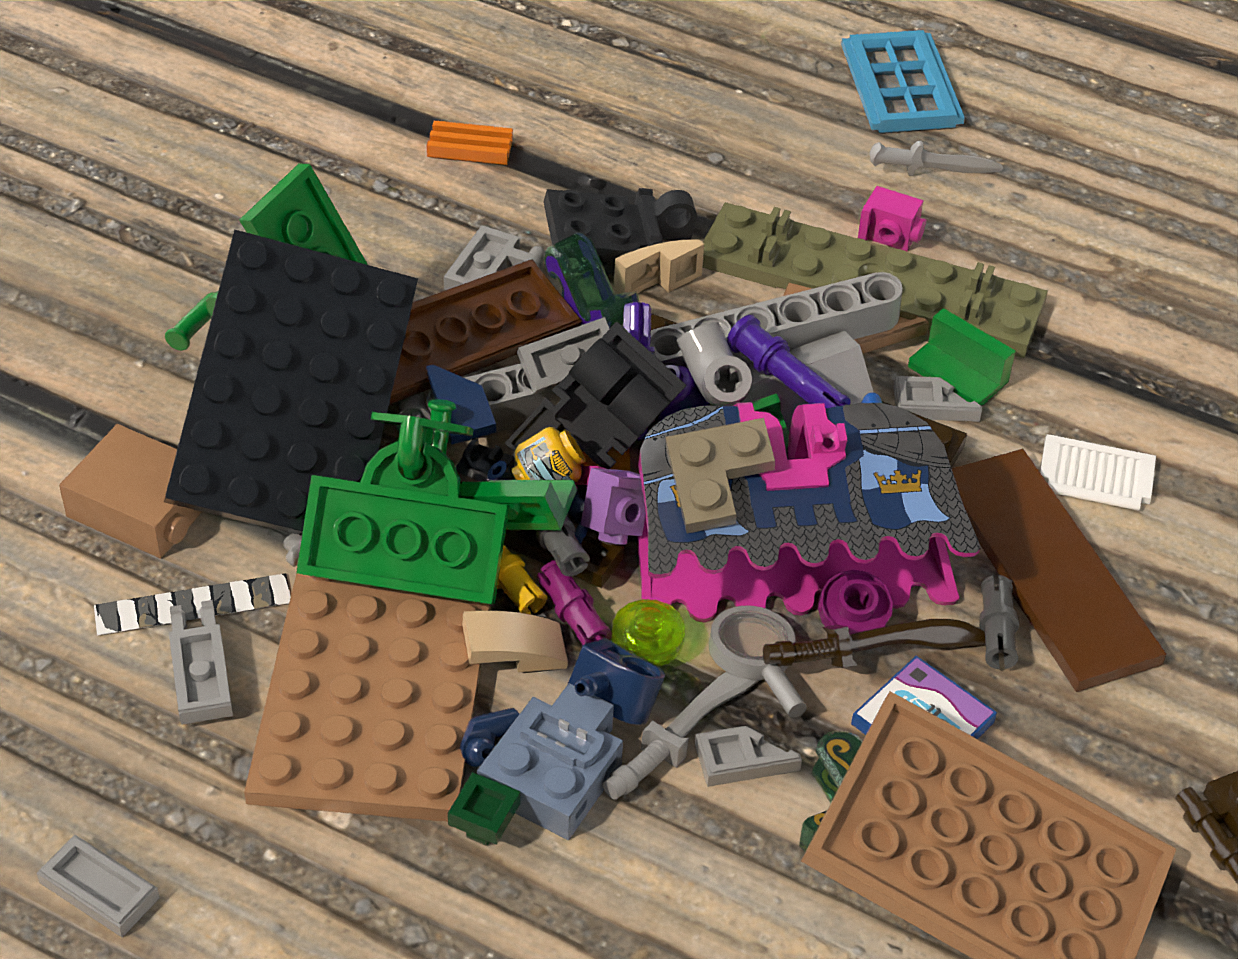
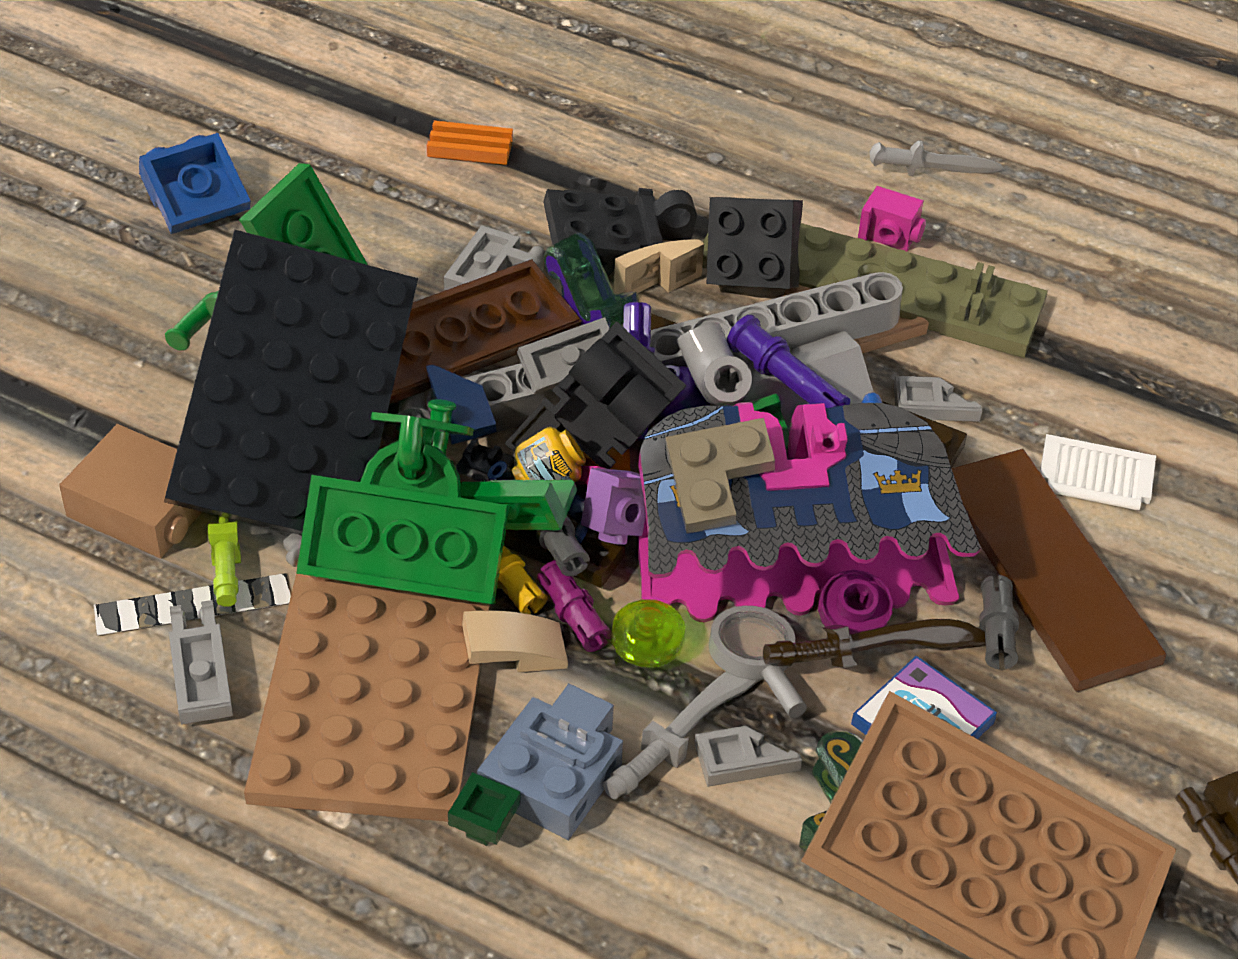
(98, 885): light grey tile -> none
(193, 182): none -> blue plate
(224, 556): none -> lime sword
(482, 732): dark blue arm -> none
(618, 678): dark blue piece -> none
(753, 242): none -> black brick
(902, 81): dark azure piece -> none
(964, 358): green panel -> none

